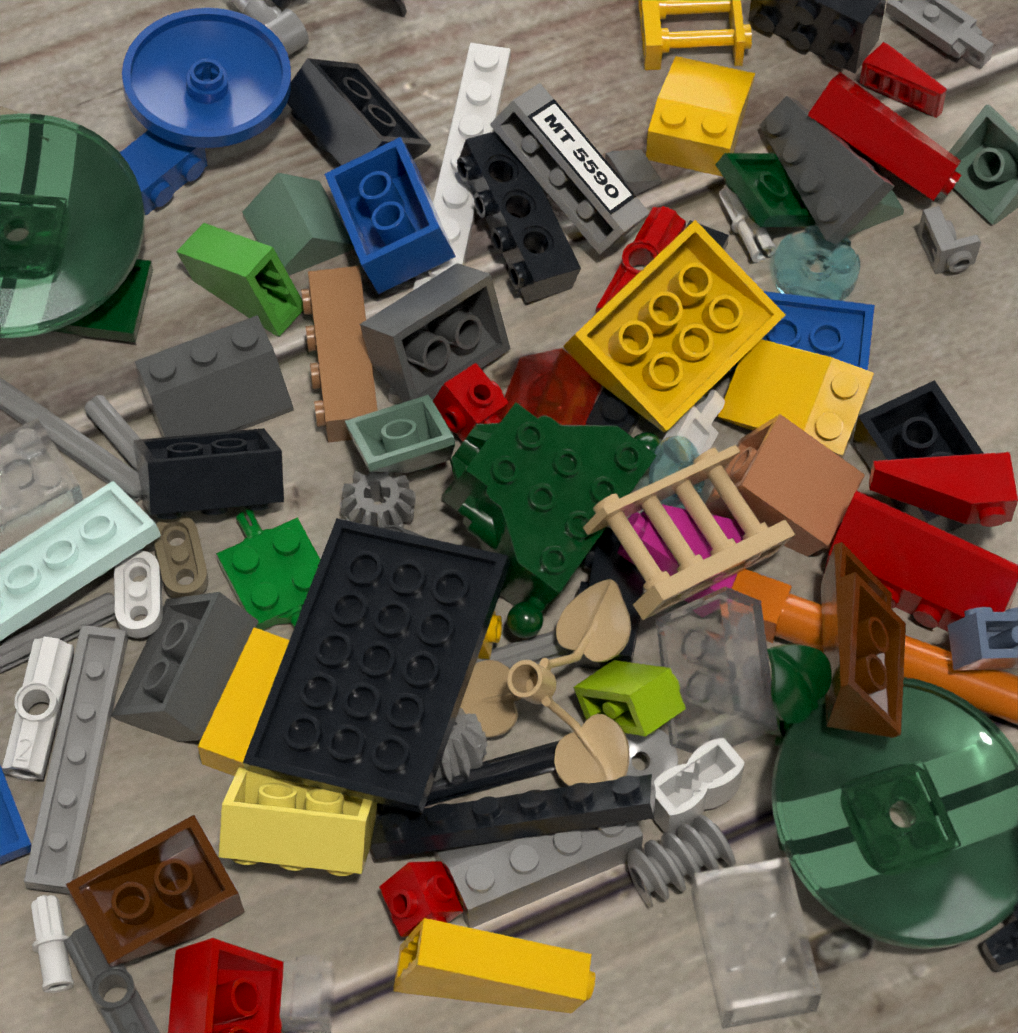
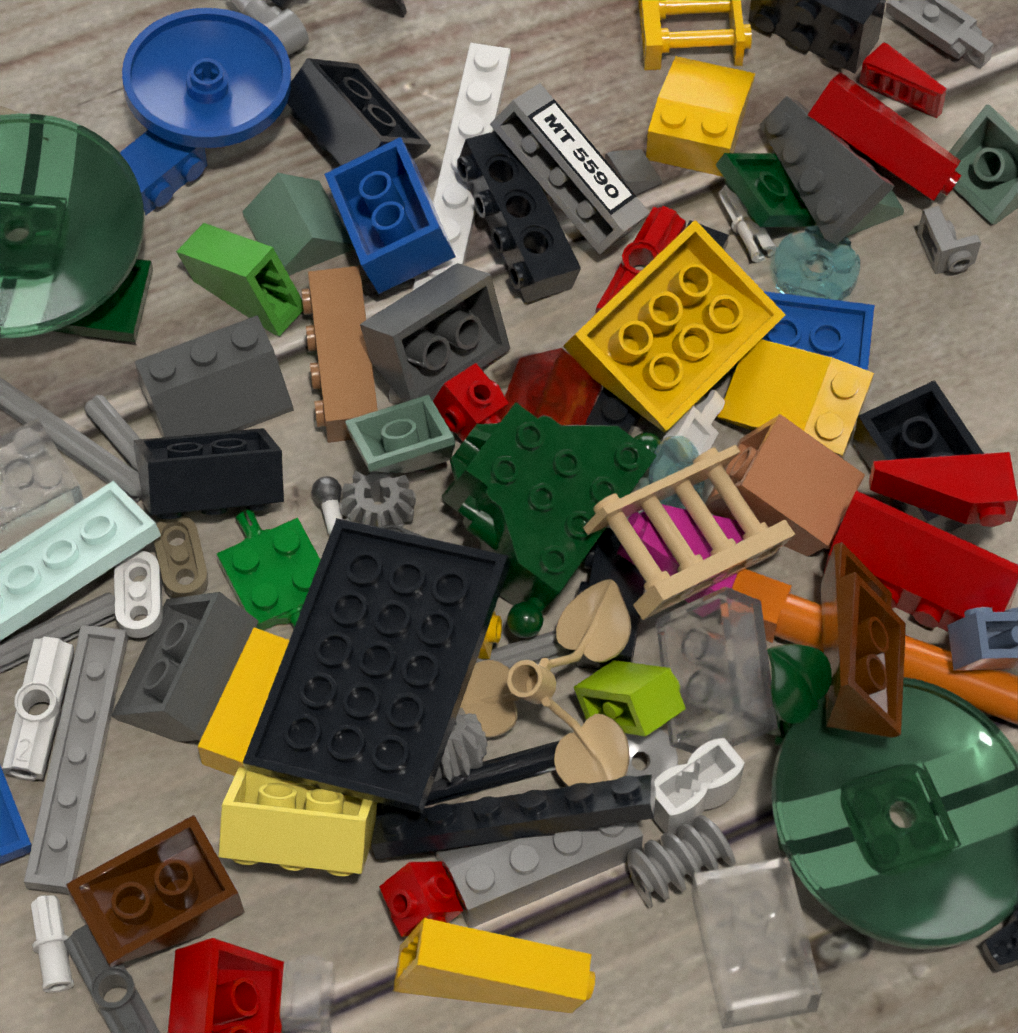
(327, 494): none -> flat silver piece

